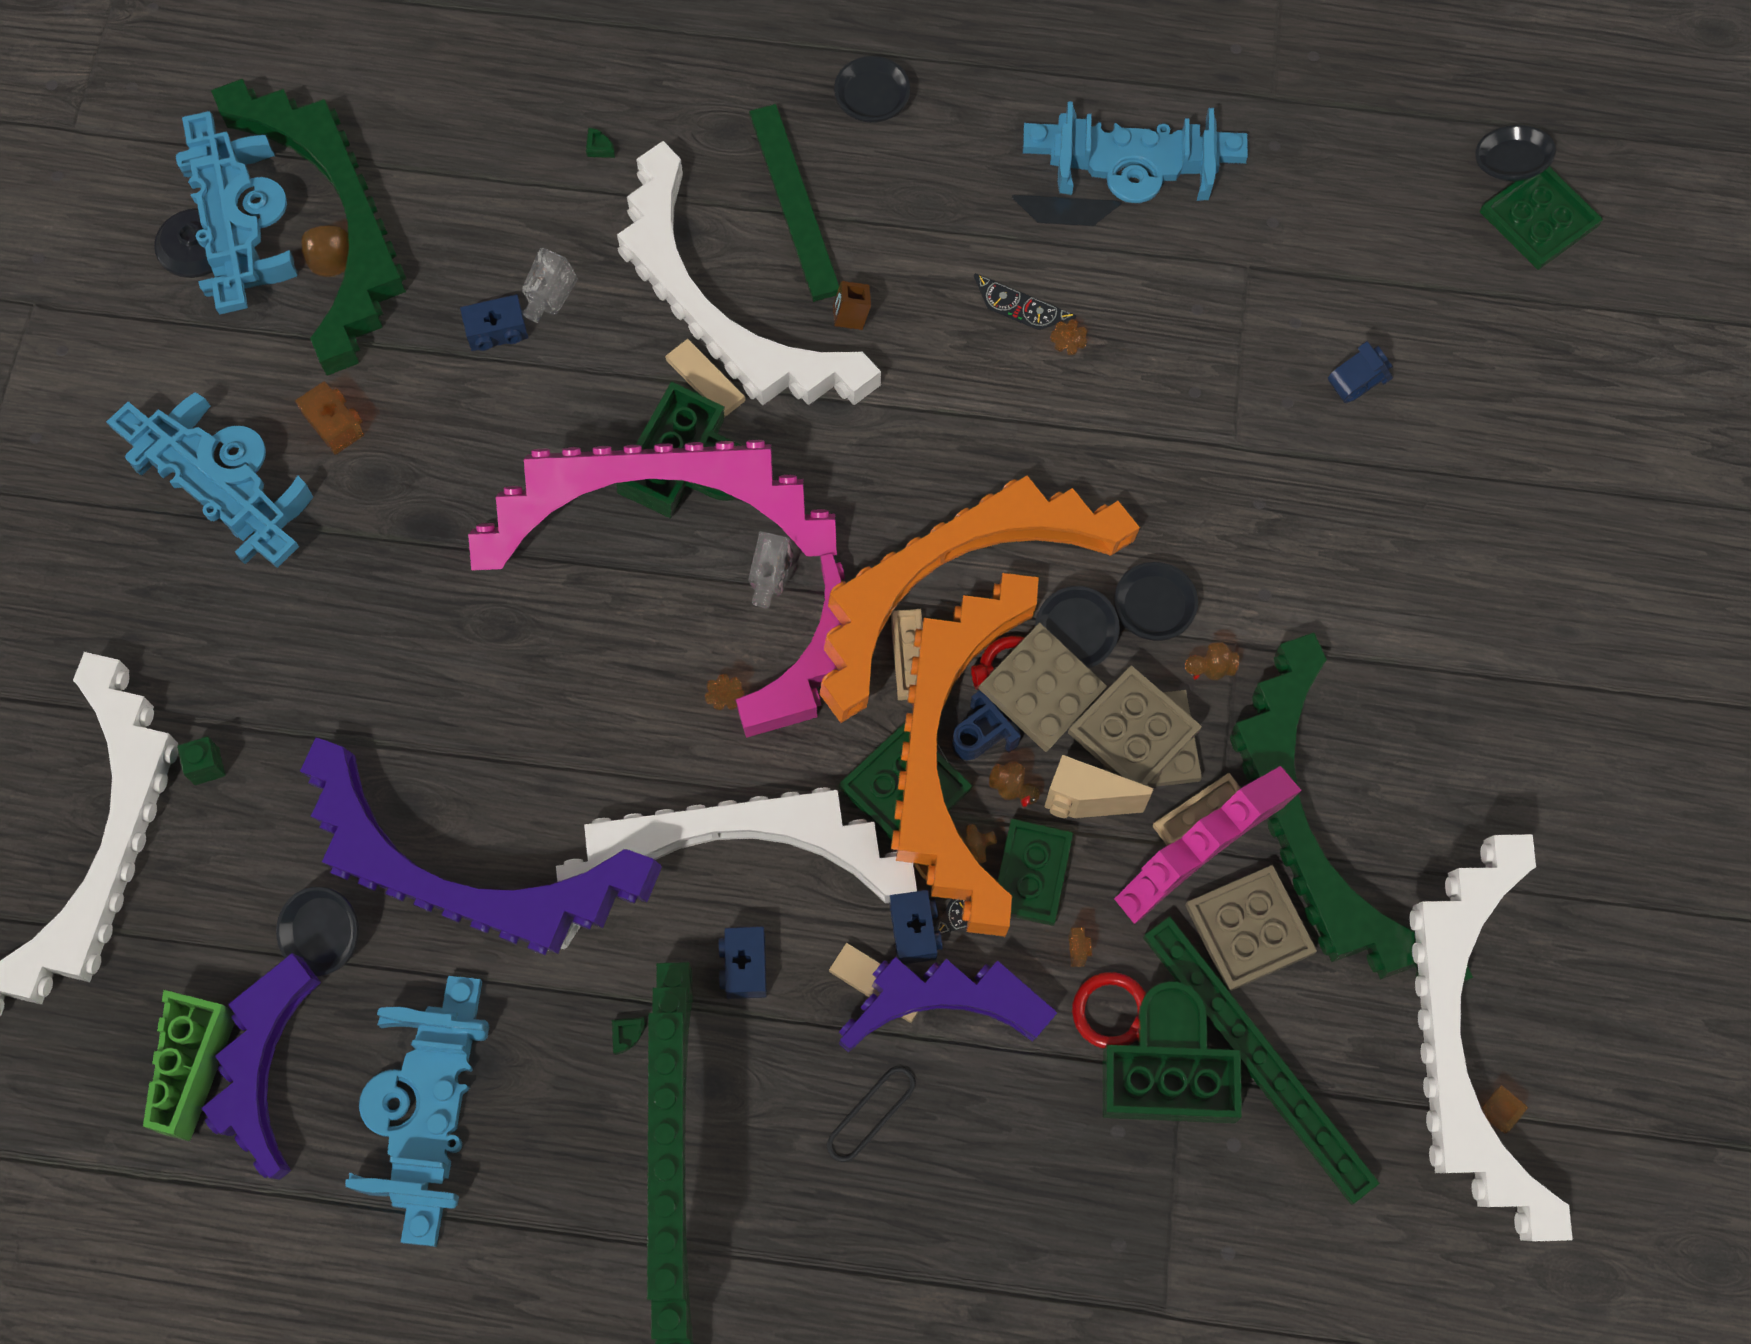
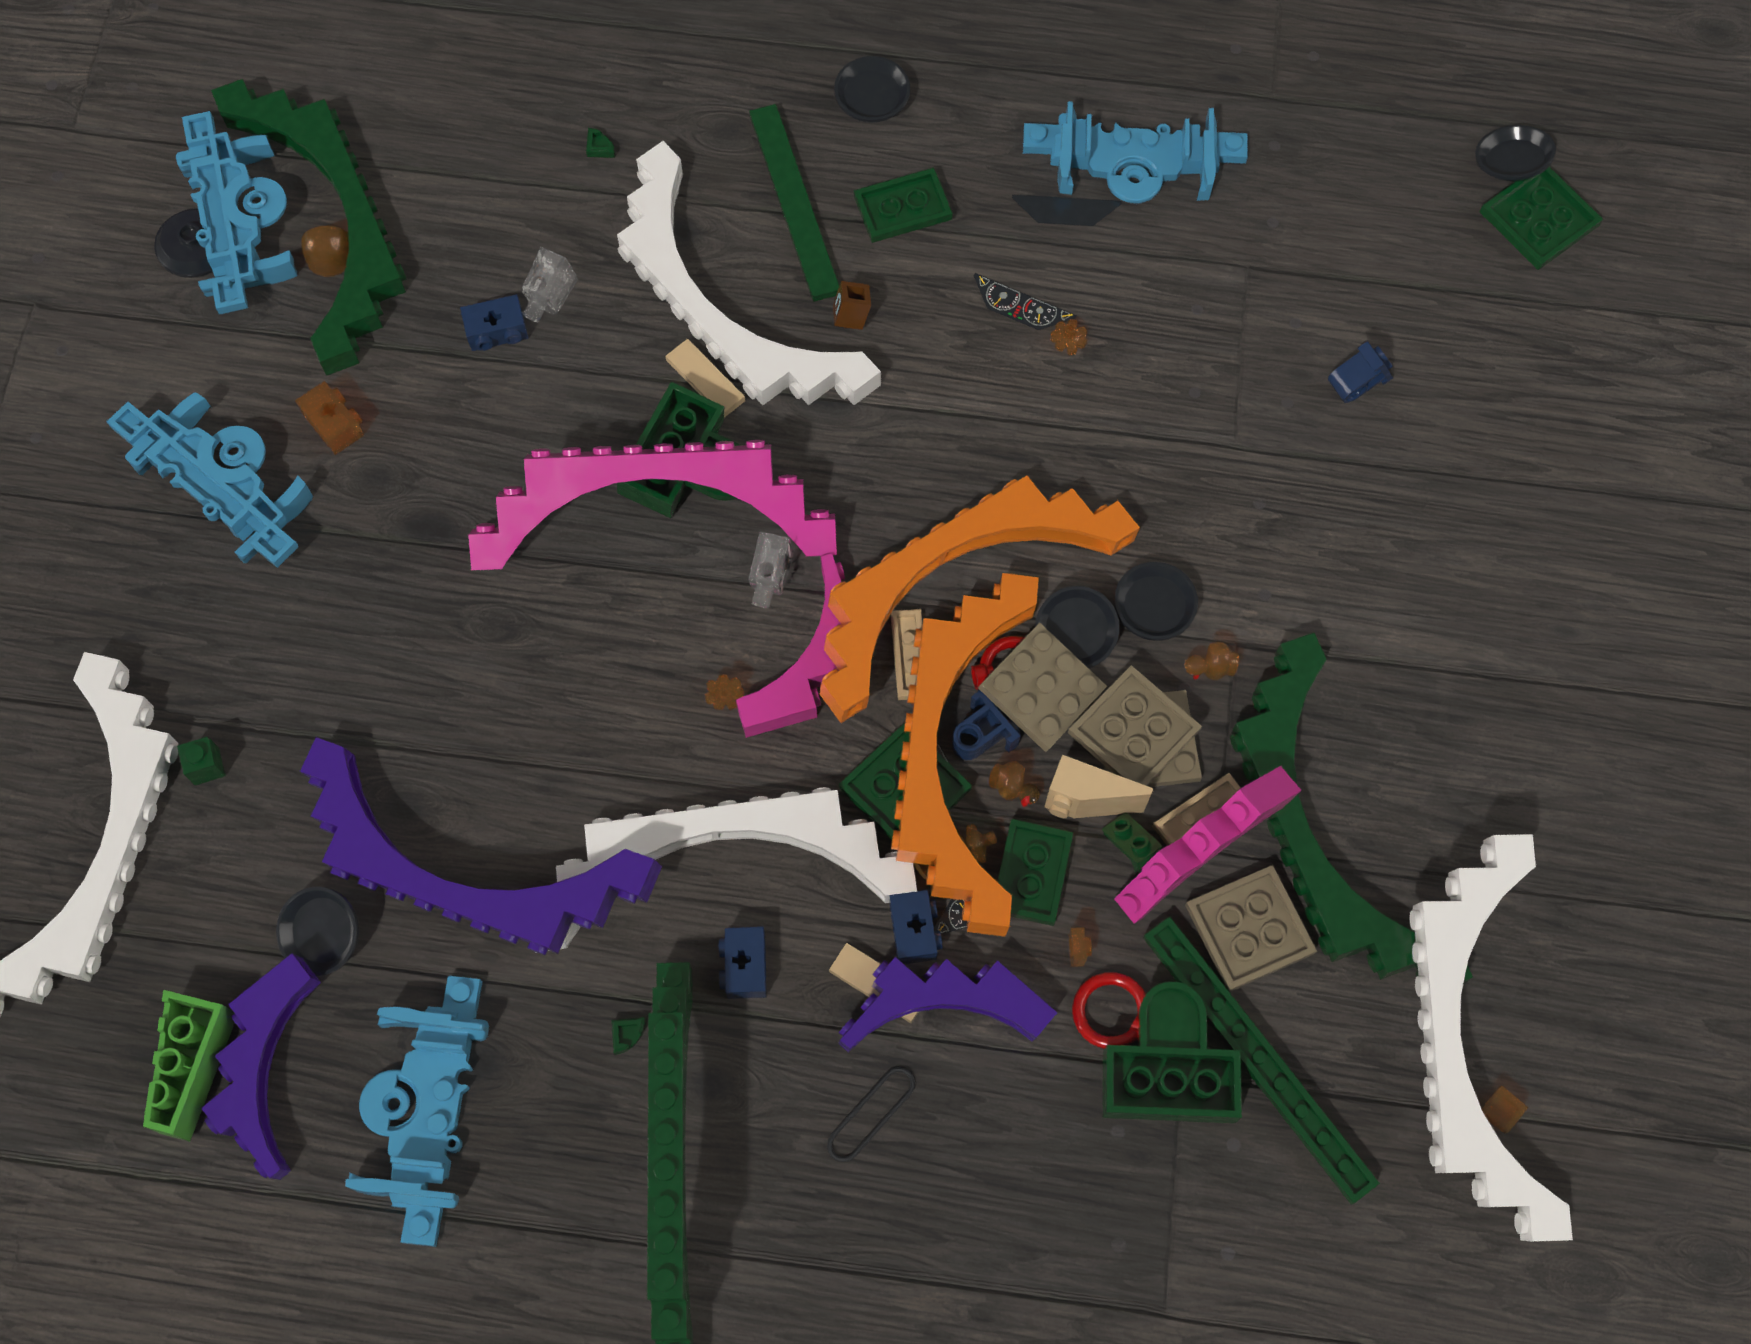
(903, 205): none -> dark green plate
(1132, 840): none -> dark green bracket

